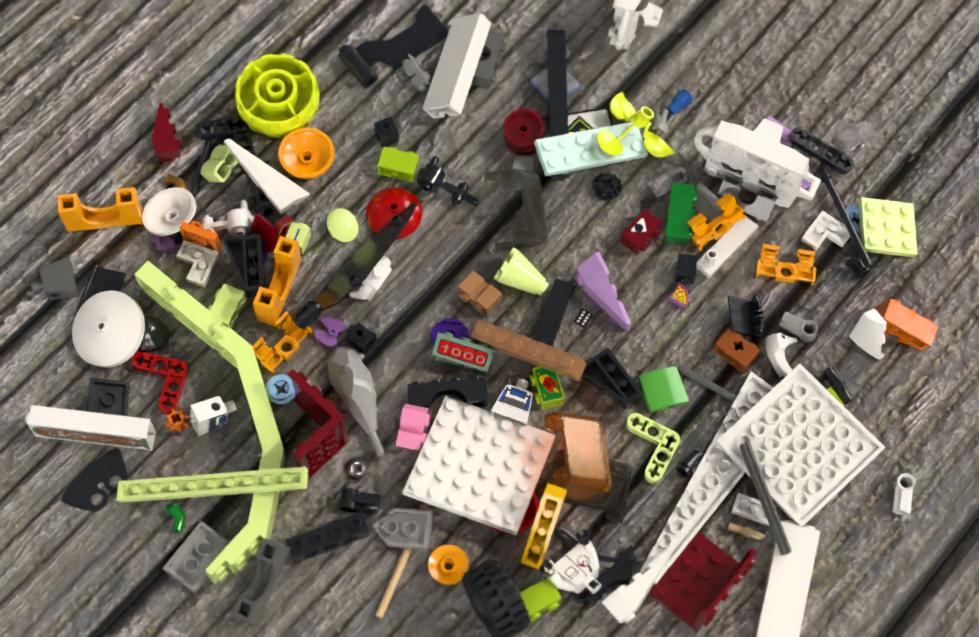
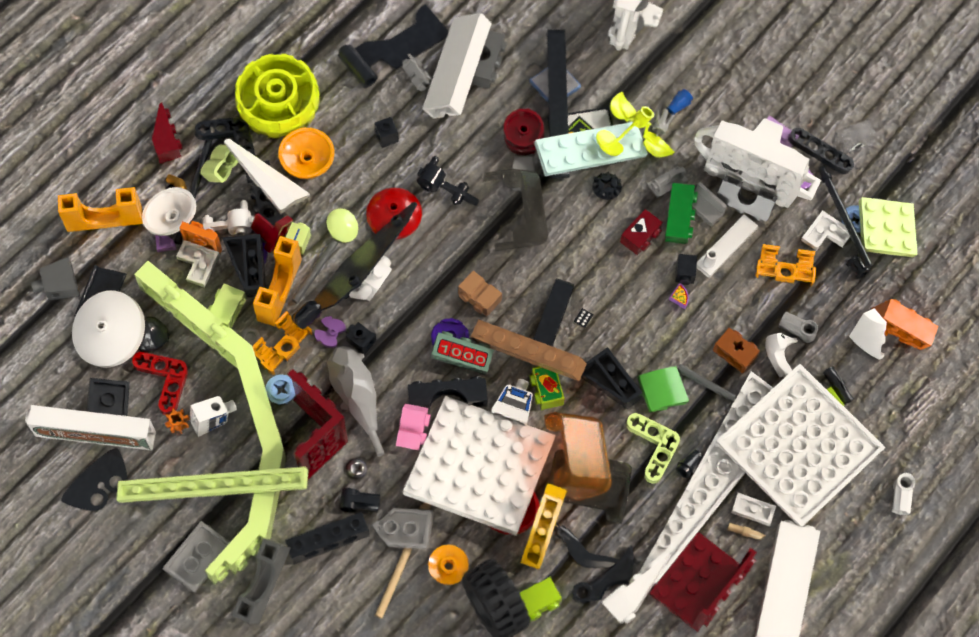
(179, 516): green arm -> none
(398, 164): lime brick -> none
(520, 274): yellowish green cone -> none
(576, 569): white torso -> none
(595, 283): lavender wedge -> none
(706, 232): light orange piece -> none
(746, 316): black hinge -> none
(765, 498): dark grey axle -> none

